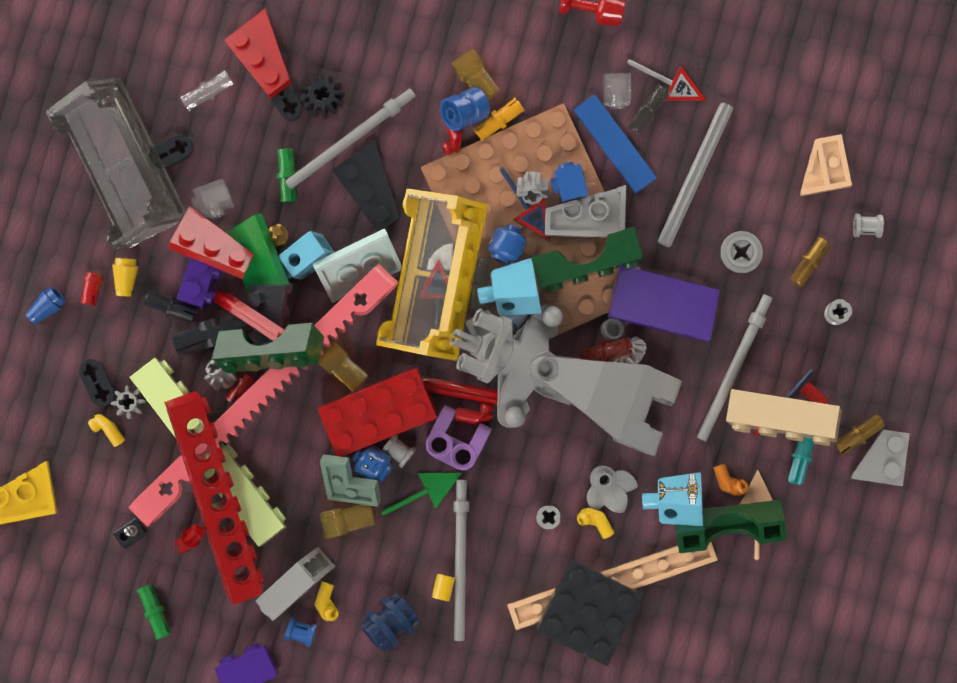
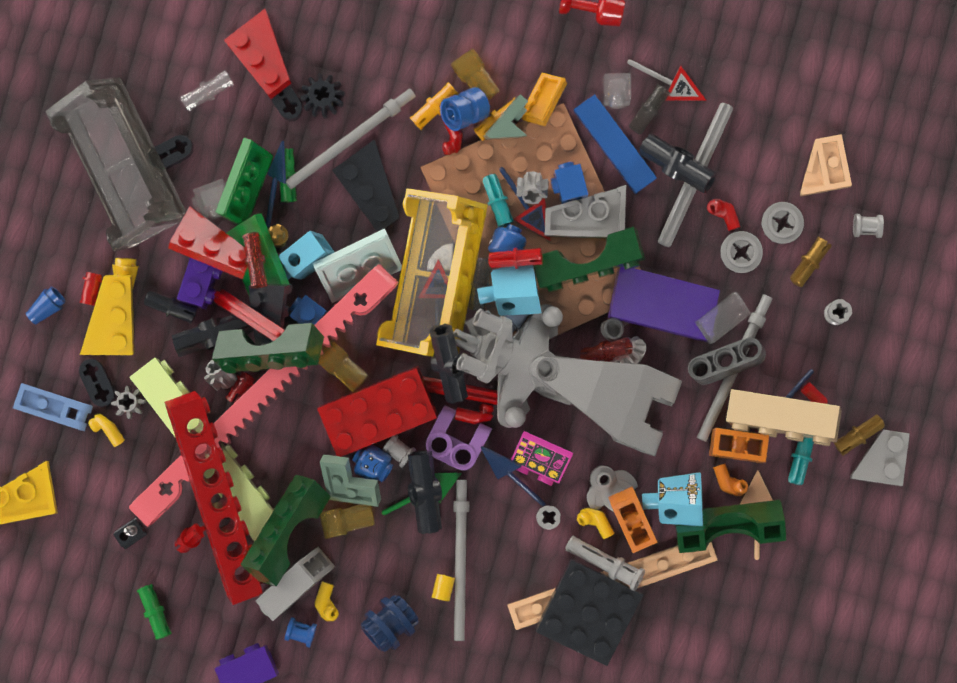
(51, 406): none -> medium blue plate
(112, 319): none -> yellow wing
(244, 182): none -> green tile
(255, 260): none -> clear red pin
(268, 555): none -> dark green arch
(278, 173): none -> dark blue piece
(306, 311): none -> blue brick
(424, 491): none -> black piece
(432, 107): none -> light orange pin
(445, 362): none -> black piece
(497, 200): none -> teal axle
(503, 127): none -> sand green slope
(503, 466): none -> dark blue piece
(515, 258): none -> red axle
(541, 458): none -> slope
(544, 99): none -> light orange plate
(615, 567): none -> light grey pin
(632, 519): none -> orange brick
(678, 163): none -> black piece
(714, 358): none -> dark grey beam
(723, 317): none -> clear tile
(726, 211): none -> red arm
(739, 445): none -> orange brick
(794, 220): none -> light grey gear

